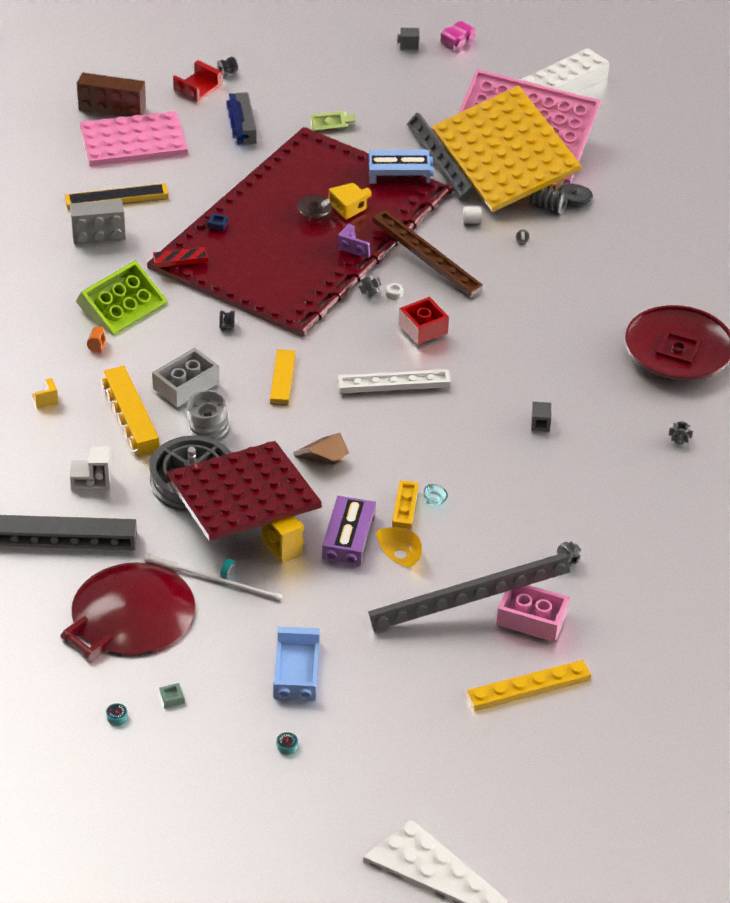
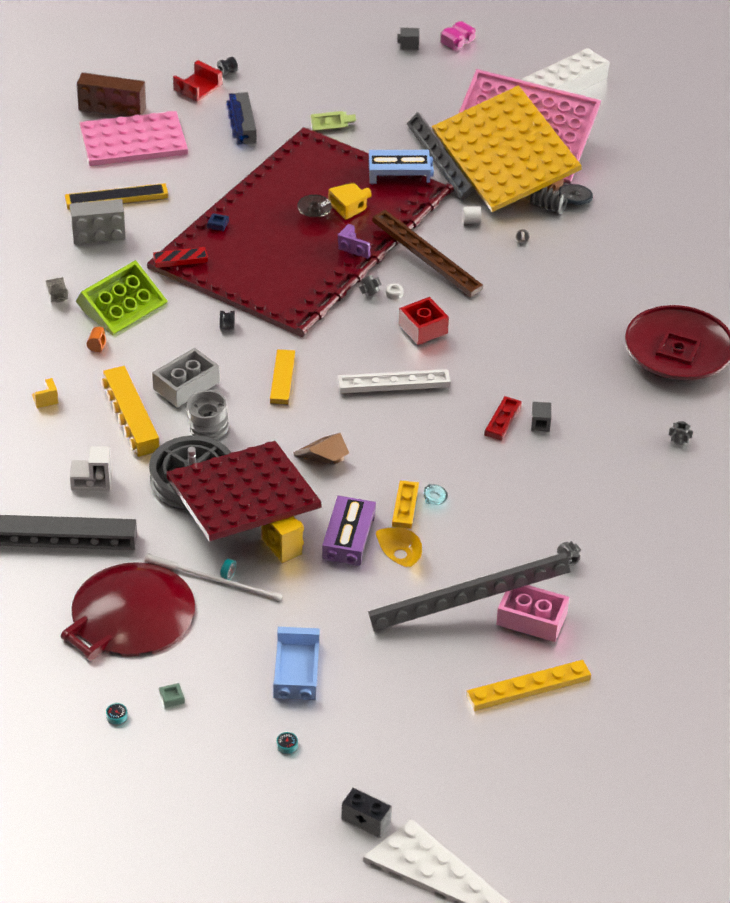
(56, 290): none -> clear smoke bracket
(366, 812): none -> black brick
(503, 418): none -> red tile

